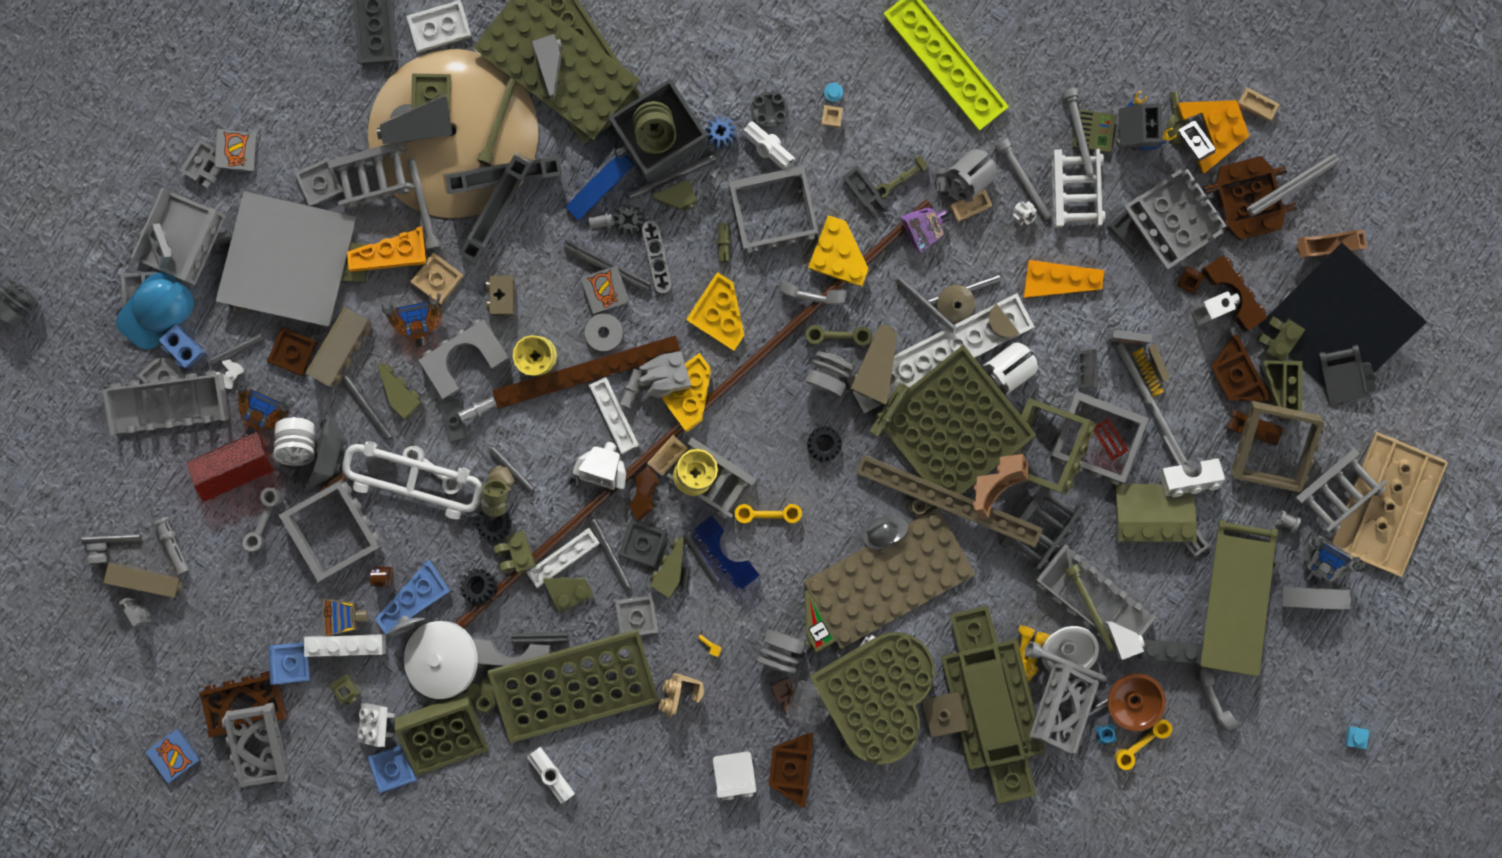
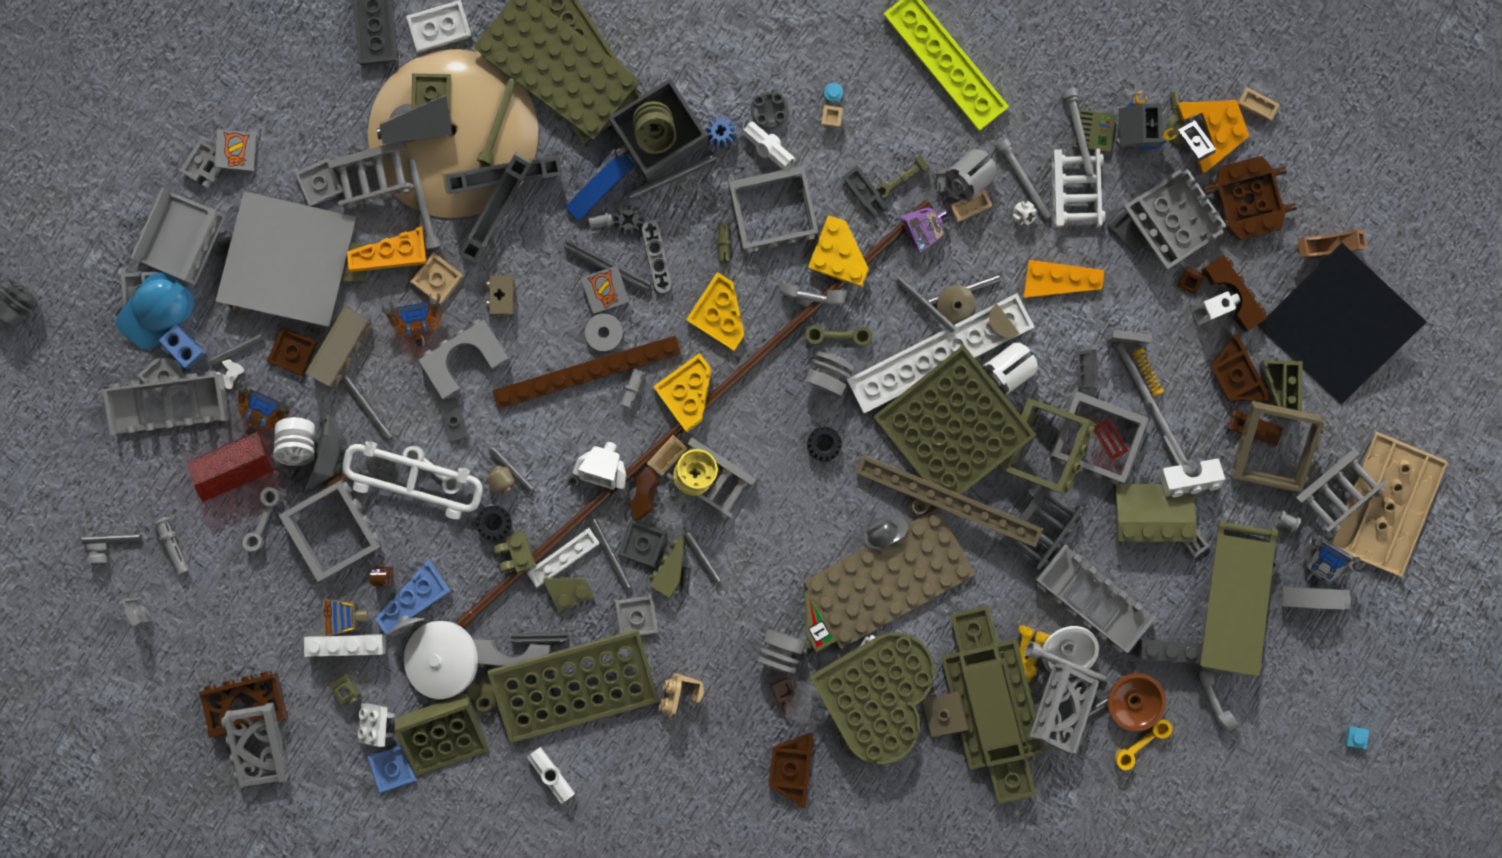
(141, 579): dark tan slope -> none
(160, 247): light grey plate -> none
(173, 755): medium blue tile -> none
(288, 663): medium blue tile -> none
(399, 396): olive slope -> none
(469, 582): black tyre -> none
(476, 410): light grey pin -> none
(494, 498): olive wheel -> none
(523, 355): light yellow wheel -> none
(549, 58): light grey slope -> none
(614, 415): white tile -> none
(665, 375): light grey plate -> none
(678, 197): olive slope -> none
(715, 649): yellow hand -> none
(734, 775): white bracket -> none
(741, 572): clear blue arch -> none
(745, 514): yellow piece -> none
(876, 369): dark tan slope -> none
(889, 409): olive pin -> none
(988, 487): medium nougat arch -> none
(1074, 574): olive piece -> none
(1106, 739): dark azure plate -> none
(1126, 641): white slope -> none
(1157, 363): dark tan tile -> none
(1284, 340): olive plate -> none
(1292, 185): light grey axle -> none
(1349, 379): dark grey piece -> none

